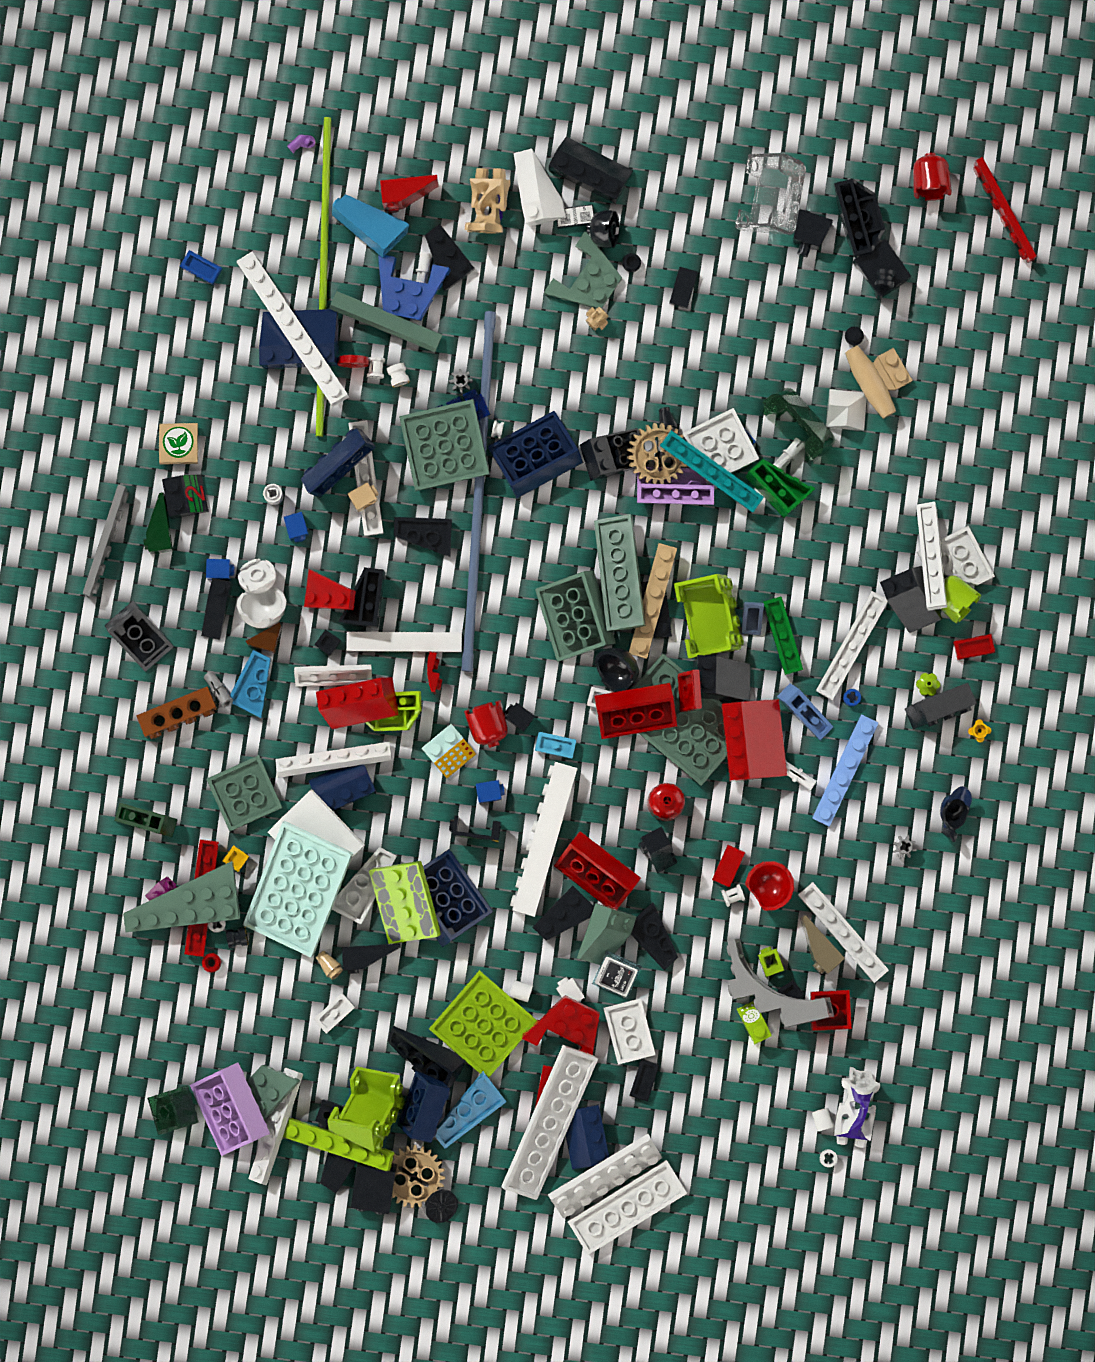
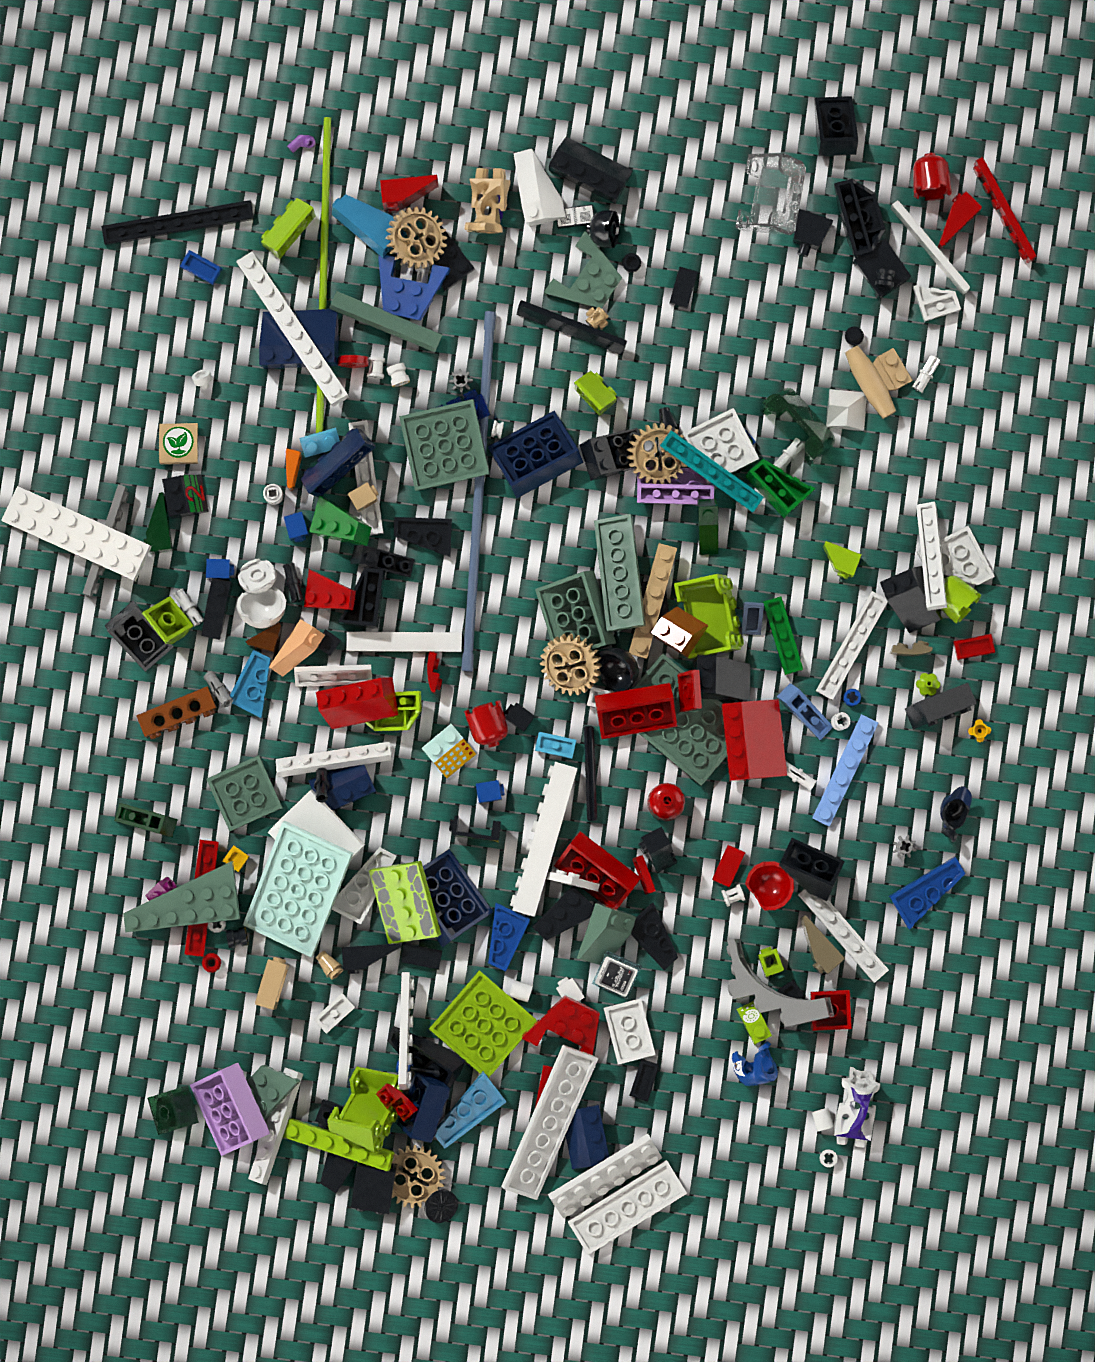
(76, 533): none -> white plate
(168, 620): none -> lime slope
(177, 222): none -> black tile
(188, 607): none -> white pin
(202, 378): none -> white tile
(272, 983): none -> tan window
(288, 227): none -> lime slope
(293, 461): none -> orange slope
(293, 582): none -> black pin
(298, 646): none -> light nougat slope
(319, 442): none -> medium azure plate
(321, 785): none -> black pin
(338, 524): none -> green wedge
(379, 559): none -> black slope
(393, 1097): none -> red slope
(406, 1039): none -> white plate
(421, 956): none -> black tile
(430, 229): none -> tan gear
(436, 1072): none -> black hinge
(506, 936): none -> blue wing
(565, 648): none -> tan gear
(571, 327): none -> black tile
(571, 879): none -> white wing
(590, 773): none -> black axle
(595, 392): none -> lime slope
(643, 872): none -> red tile
(679, 631): none -> dark orange slope
(707, 526): none -> dark green slope
(758, 1072): none -> blue piece
(811, 868): none -> black slope
(835, 126): none -> black slope
(839, 727): none -> white bush
(842, 559): none -> lime slope
(917, 649): none -> dark tan slope
(926, 373): none -> white axle
(926, 891): none -> blue wing
(930, 247): none -> white tile
(936, 302): none -> white wing
(960, 213): none -> red slope

